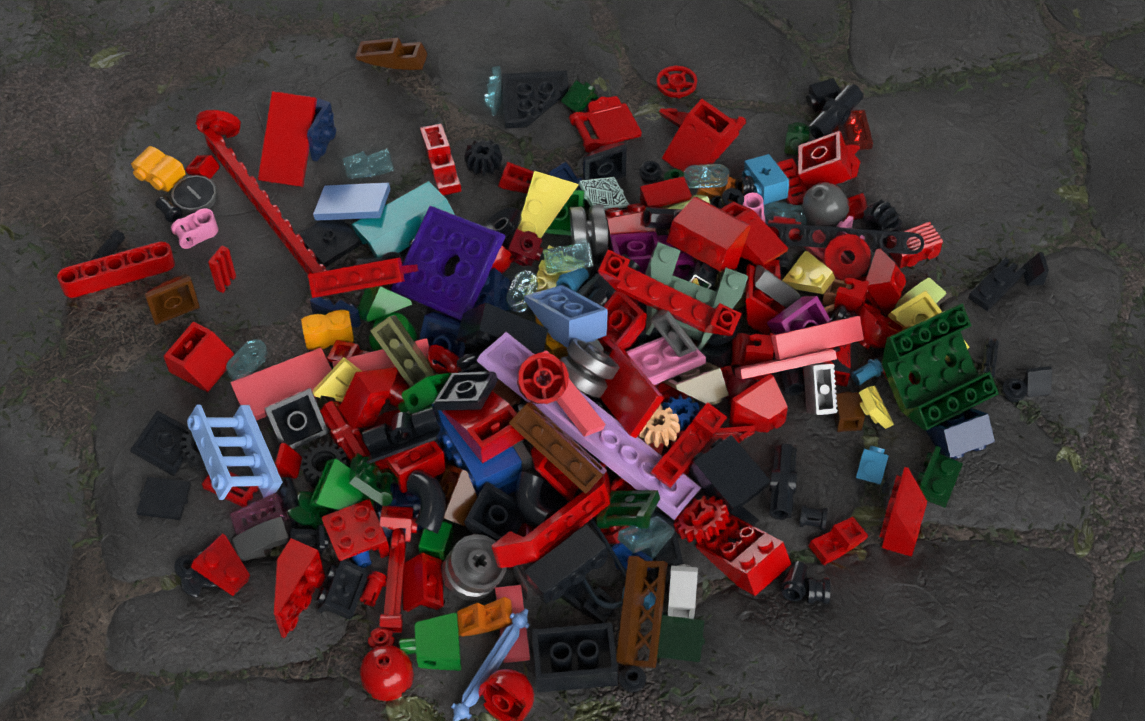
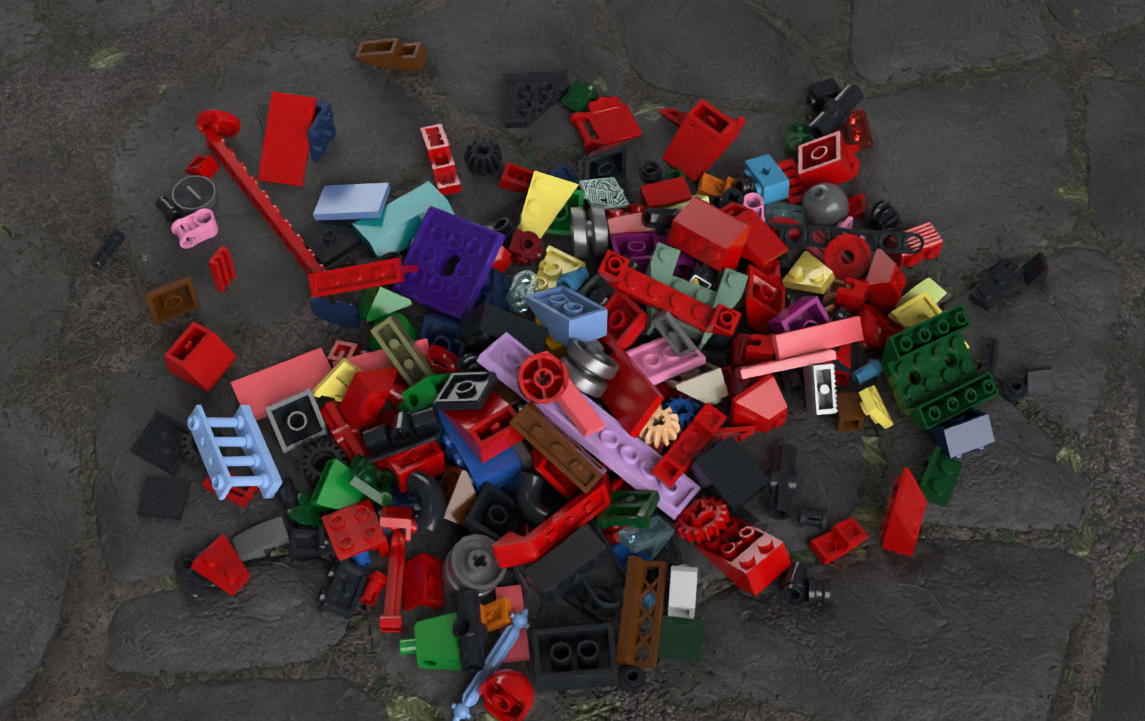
(116, 269): red beam -> none
(158, 169): light orange brick -> none
(245, 360): clear light blue plate -> none
(256, 508): clear pink slope -> none
(288, 461): red slope -> none
(296, 579): red slope -> none
(324, 330): light orange brick -> none
(367, 166): clear light blue slope -> none
(377, 633): red plate -> none
(386, 672): red cylinder -> none
(437, 544): green brick -> none
(470, 630): none -> black piece
(494, 91): clear light blue slope -> none
(568, 257): clear light blue slope -> none
(676, 81): red wheel -> none
(707, 176): clear light blue plate -> none
(775, 287): dark grey slope -> none
(872, 465): dark azure bracket -> none

